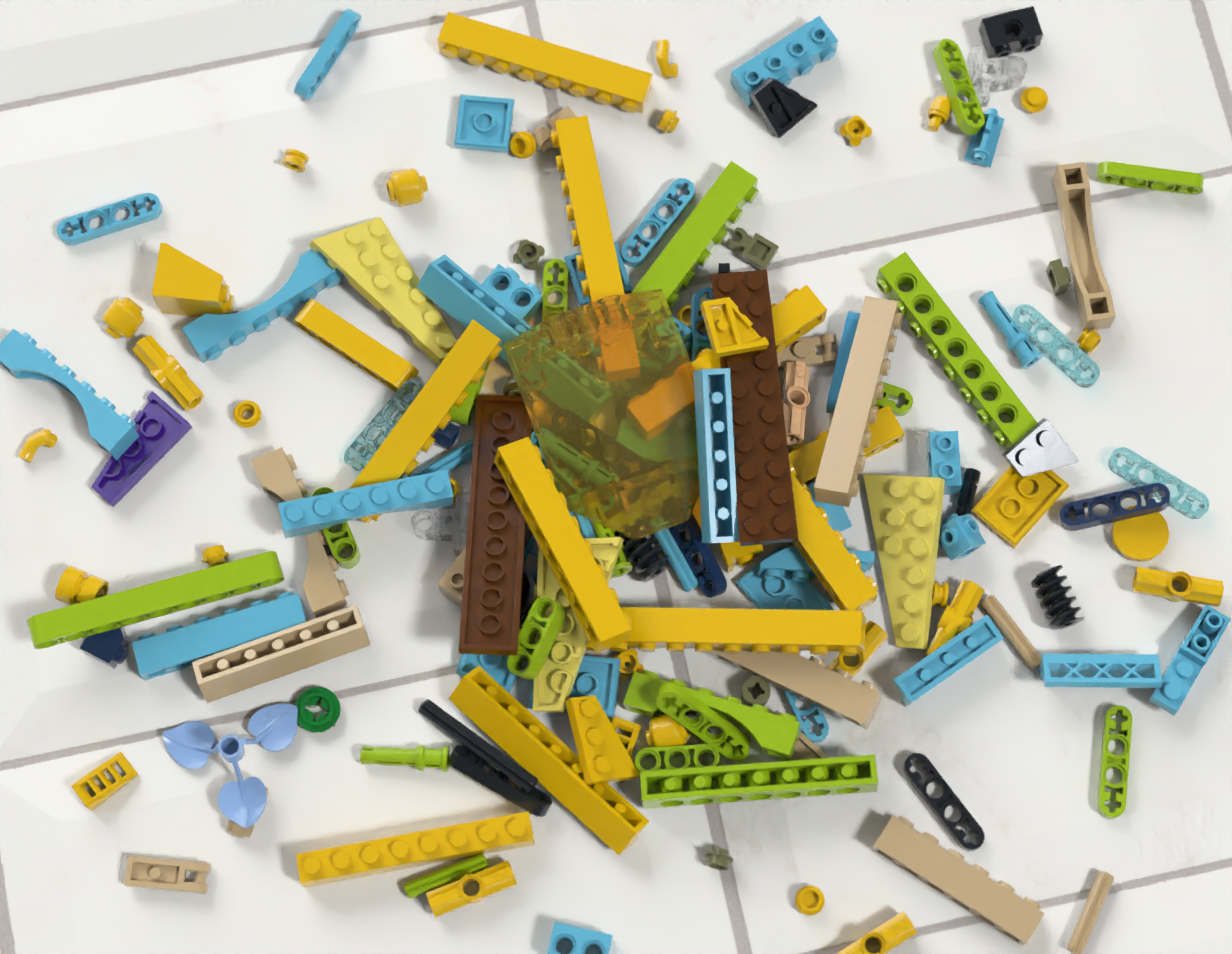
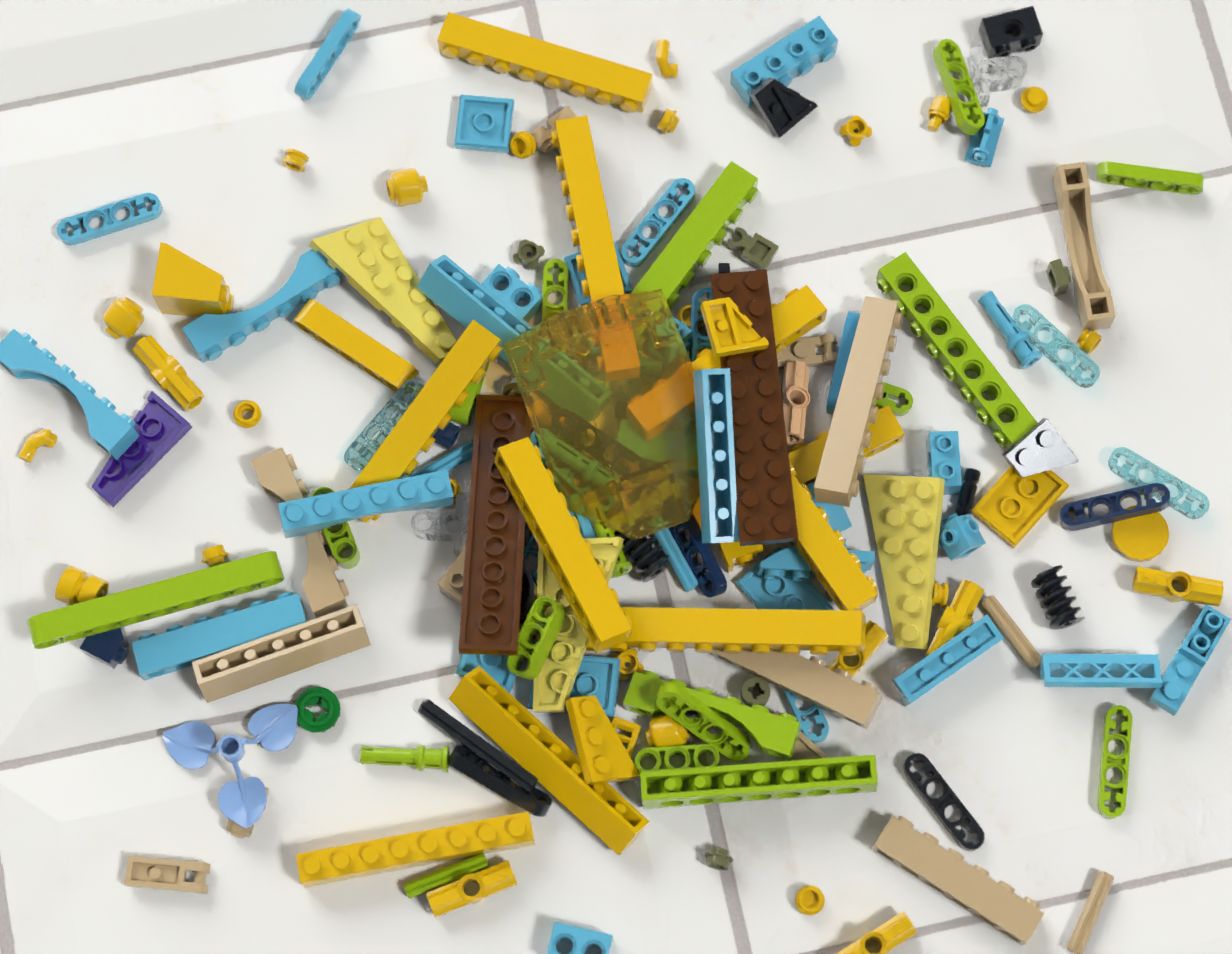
(89, 779): yellow slope -> none

